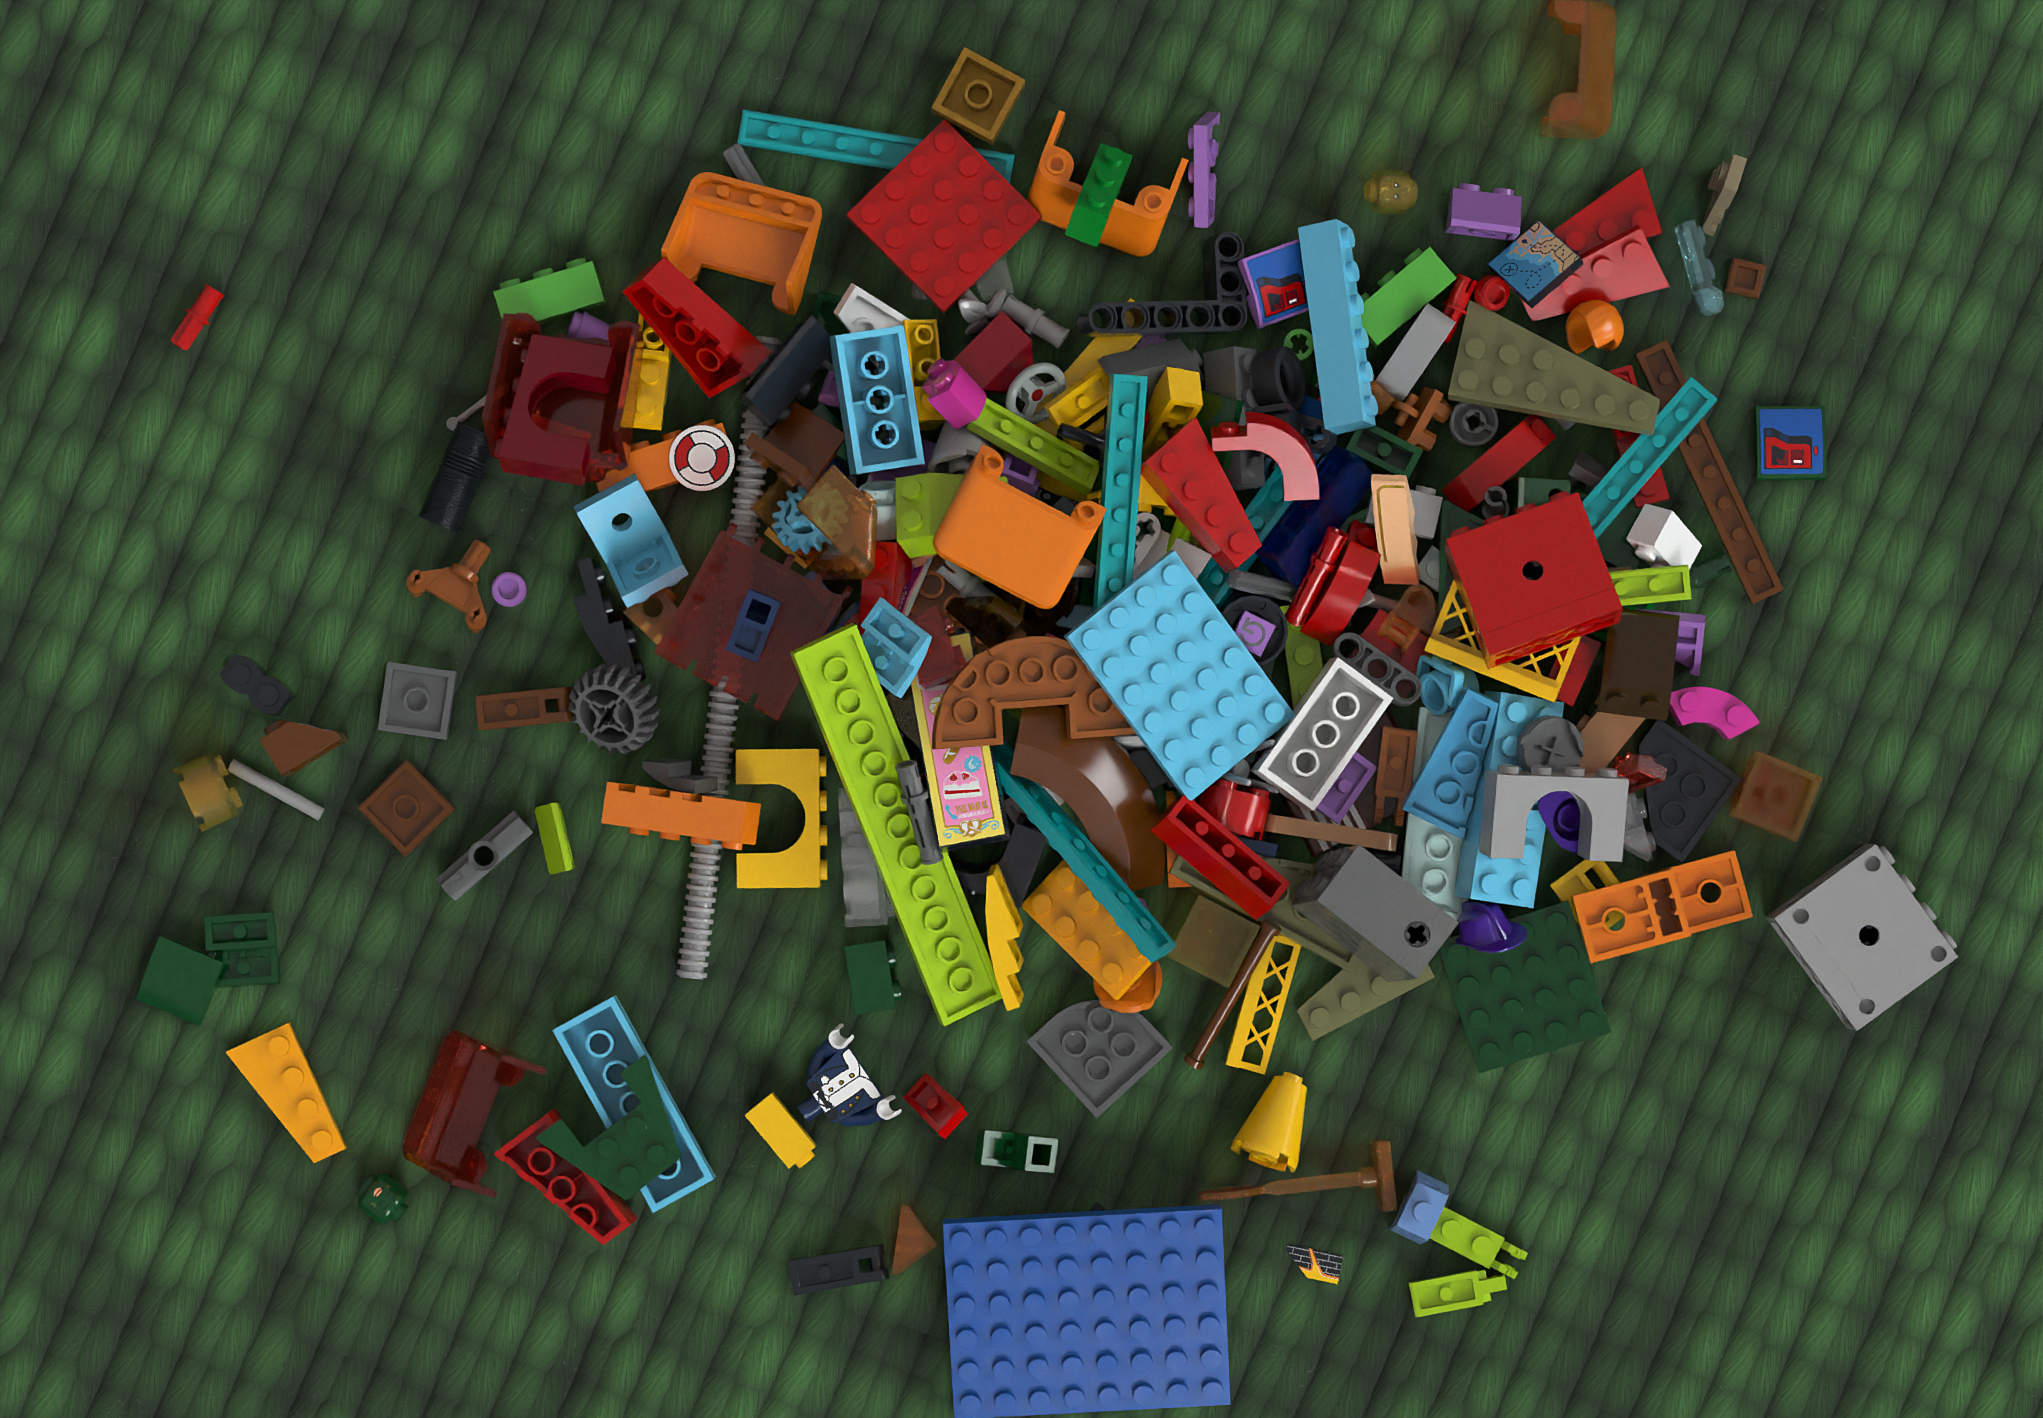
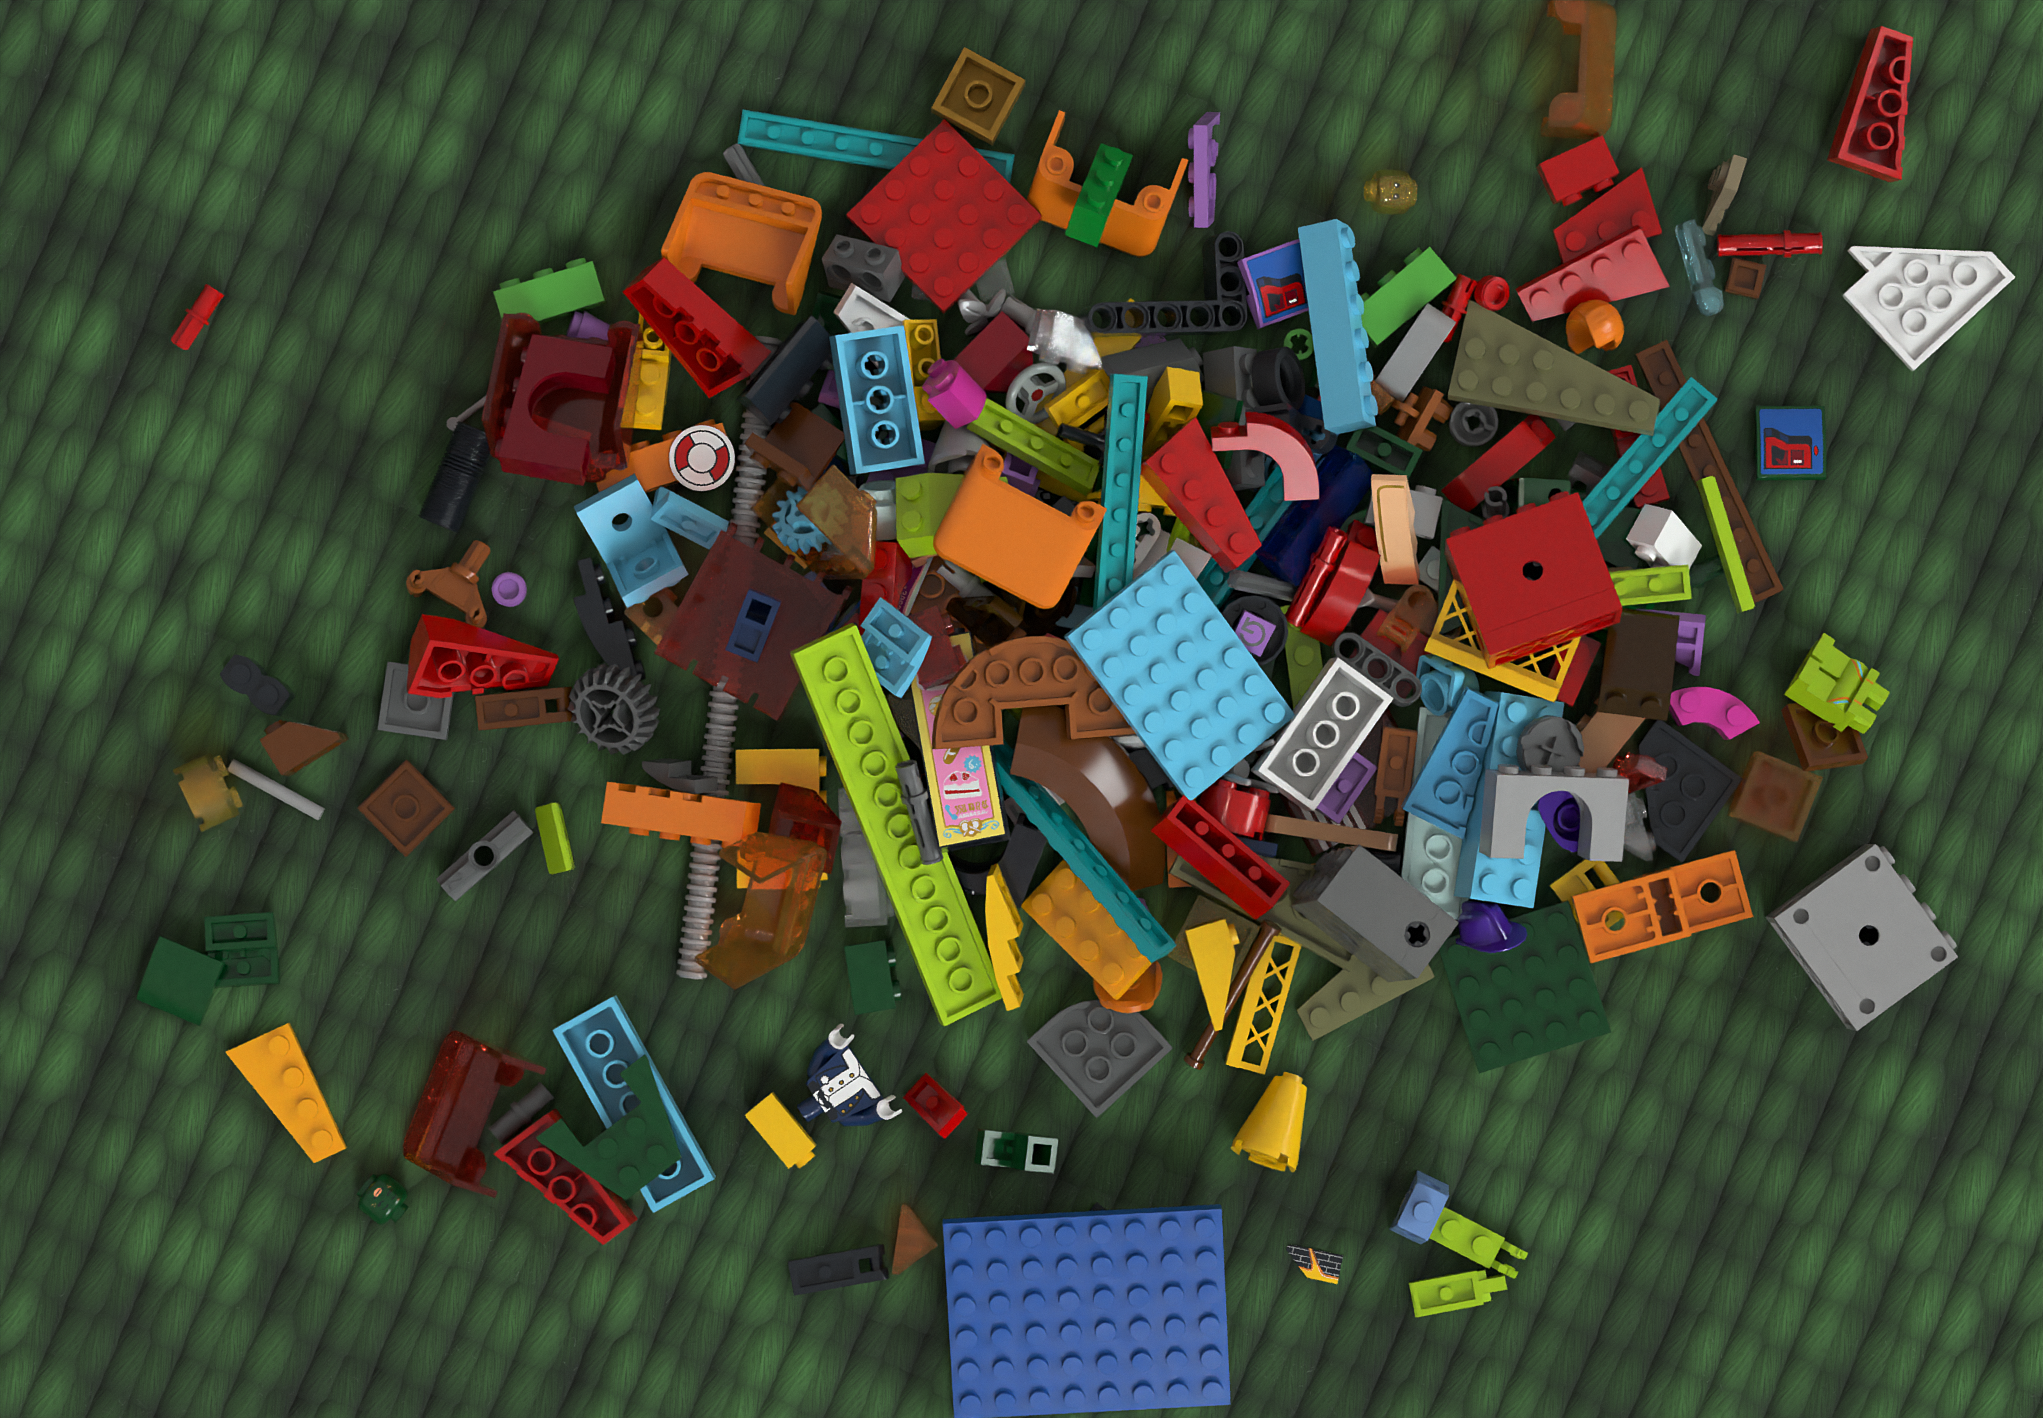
(463, 657): none -> red wedge
(521, 1112): none -> dark grey pin
(686, 518): none -> medium azure panel
(775, 909): none -> clear orange windscreen
(806, 816): none -> clear red slope
(865, 265): none -> dark grey brick
(1065, 340): none -> clear slope
(1214, 959): none -> yellow slope
(1377, 1176): clear orange piece -> none
(1484, 213): medium lavender slope -> none
(1535, 264): tile -> none
(1578, 171): none -> red brick
(1725, 544): none -> lime tile
(1770, 244): none -> red pin
(1821, 744): none -> reddish brown plate
(1837, 687): none -> lime hips
(1876, 107): none -> red wedge
(1922, 294): none -> white wing

